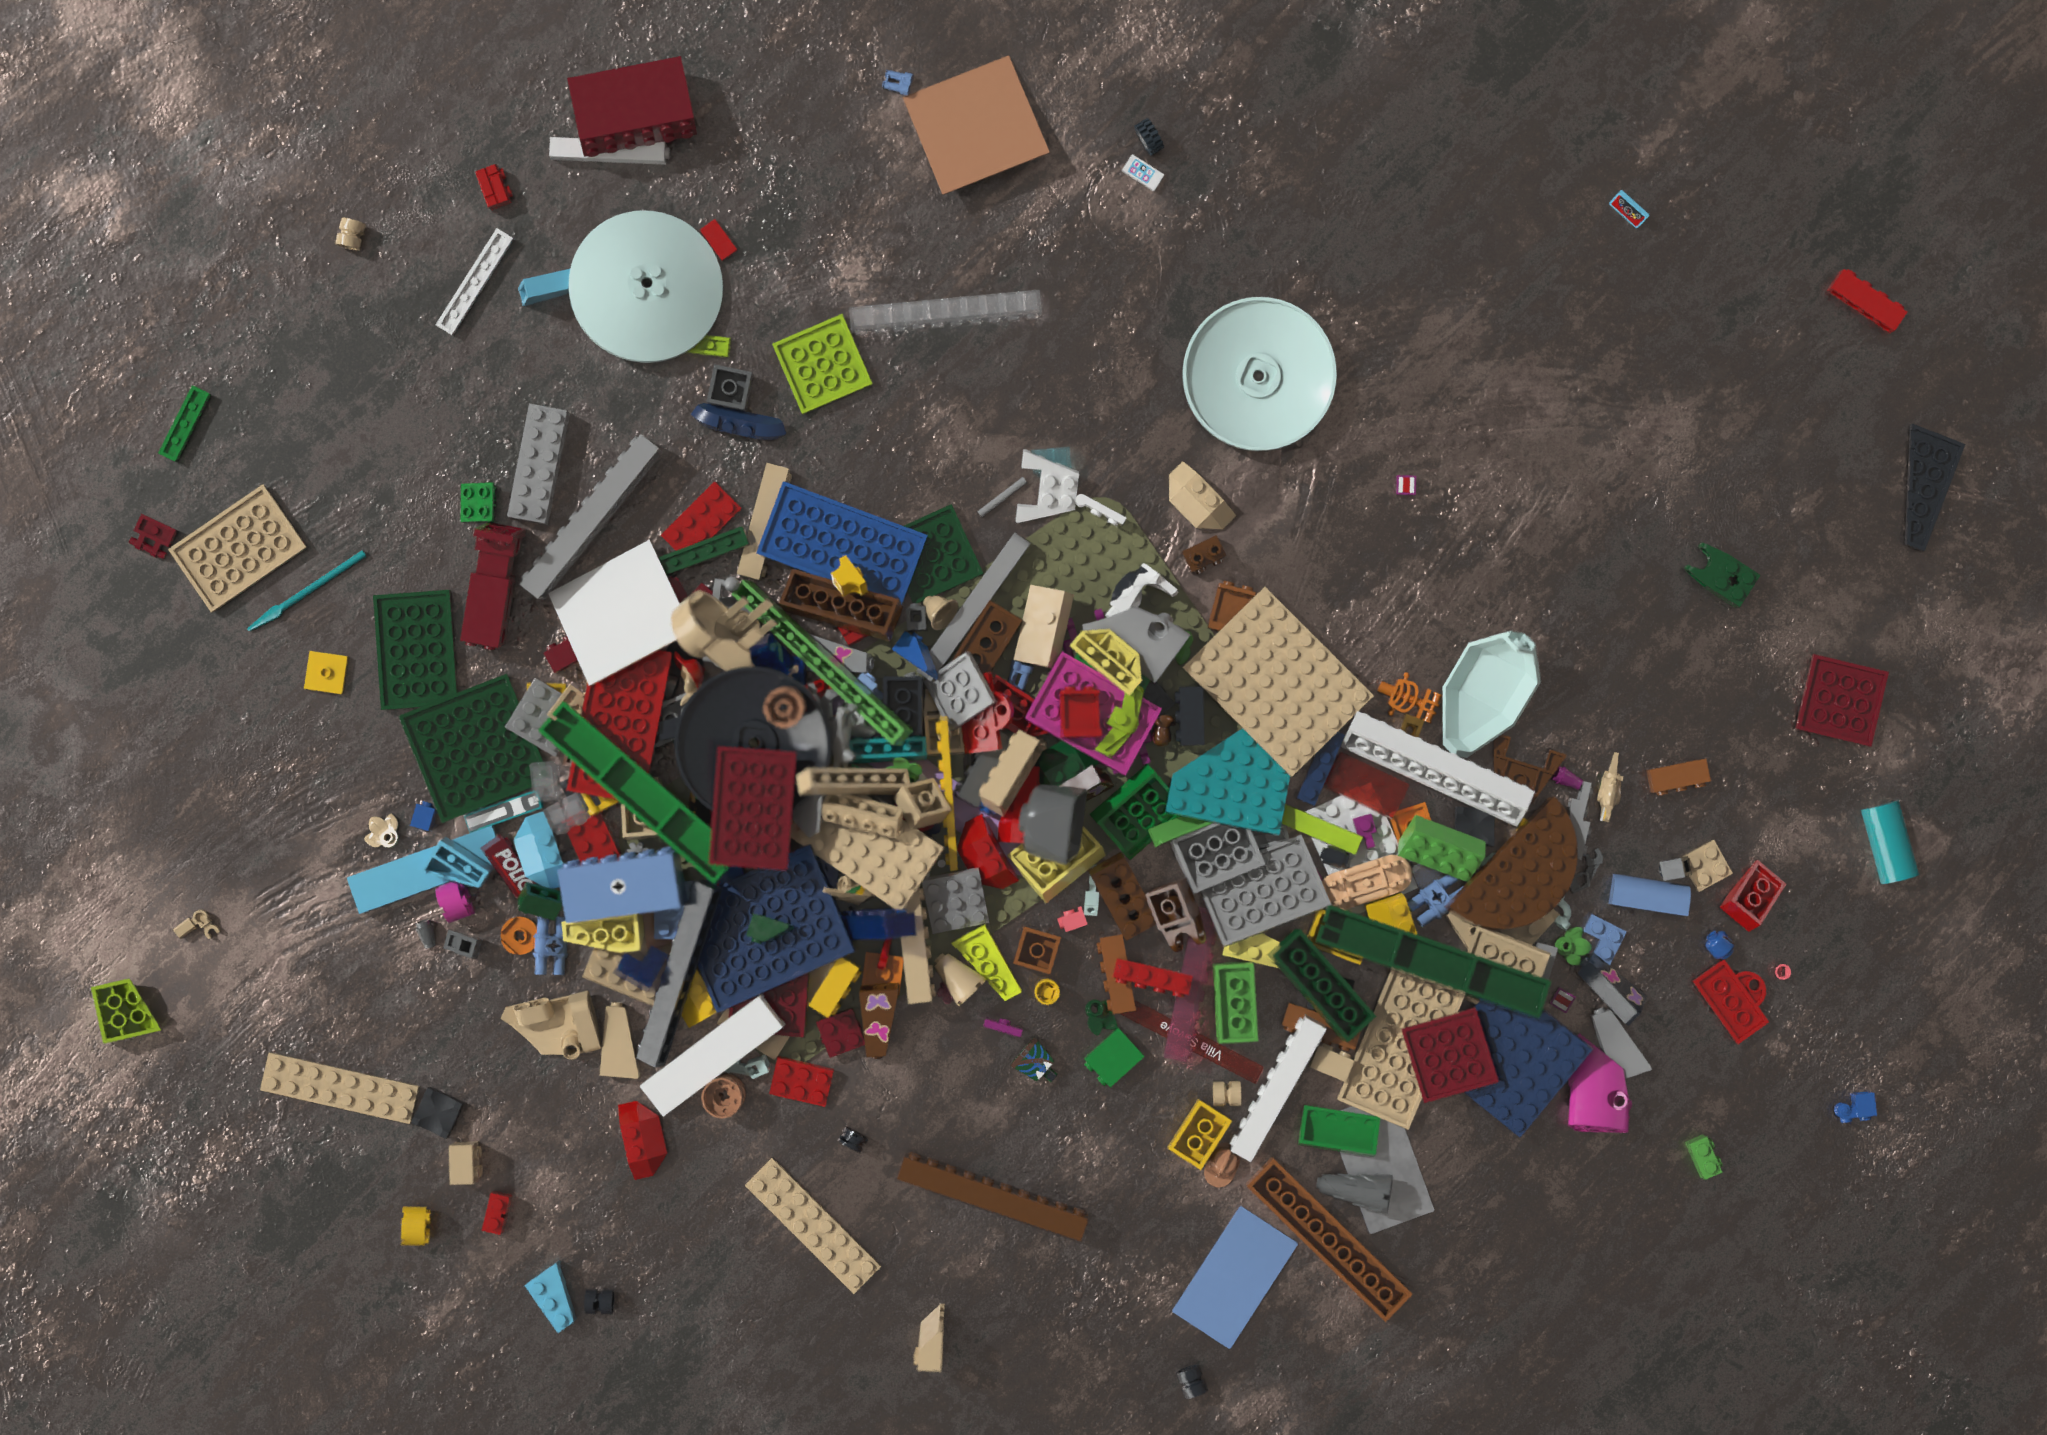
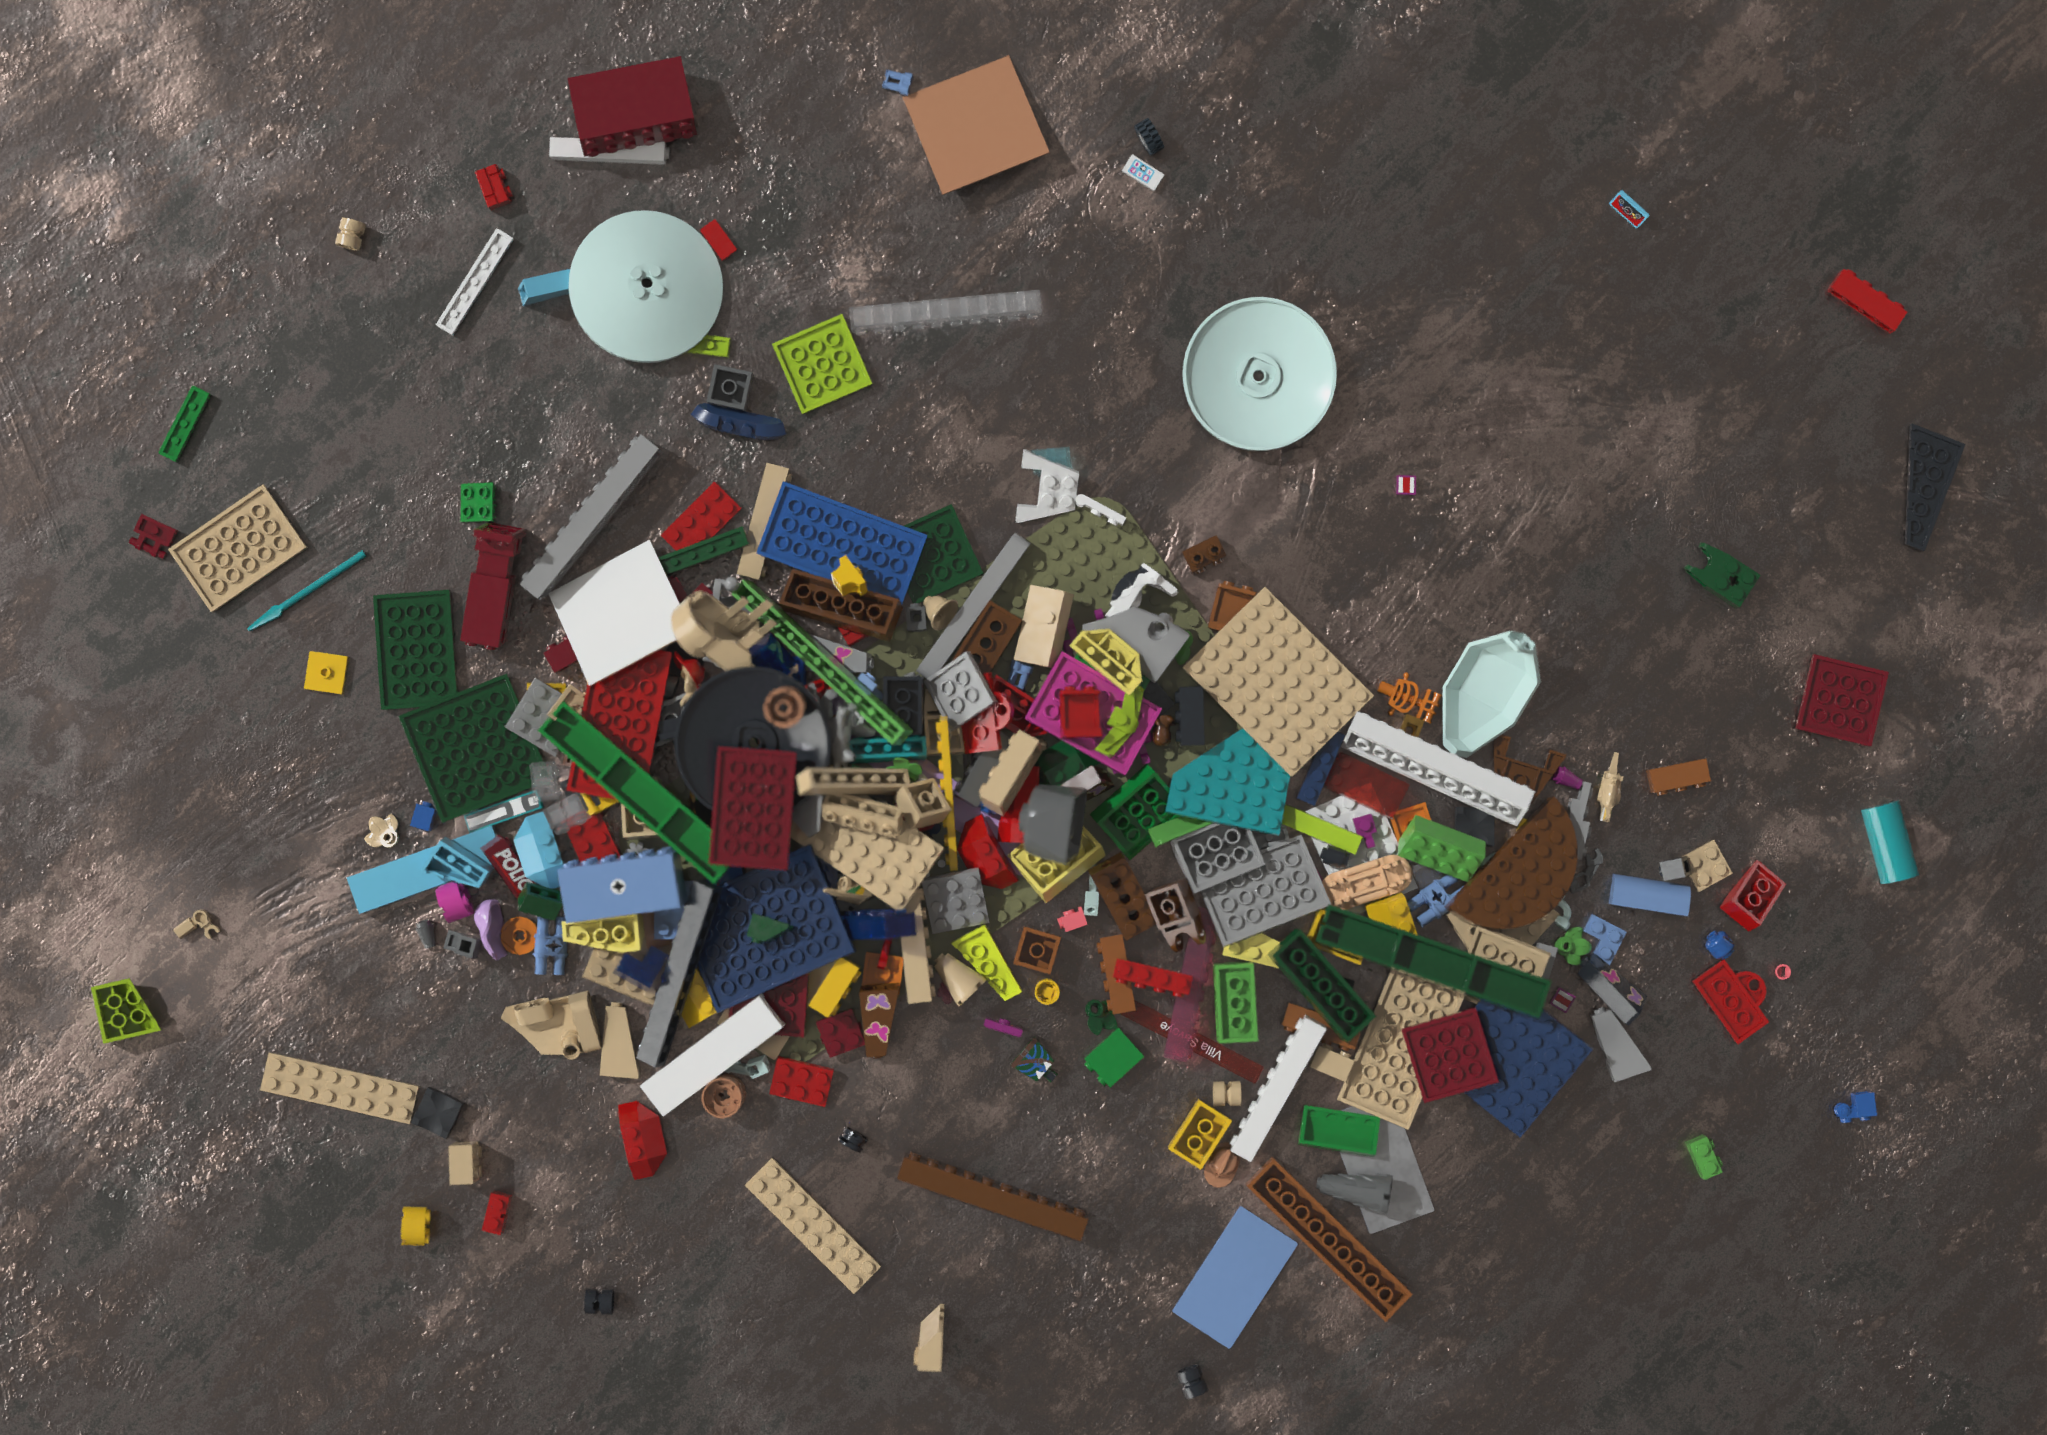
(490, 922): none -> lavender hair
(538, 464): light grey brick -> none
(552, 1296): medium azure wedge -> none
(915, 652): blue slope -> none
(1001, 497): light grey bar -> none
(1197, 499): tan wedge -> none
(1595, 1095): dark pink panel -> none

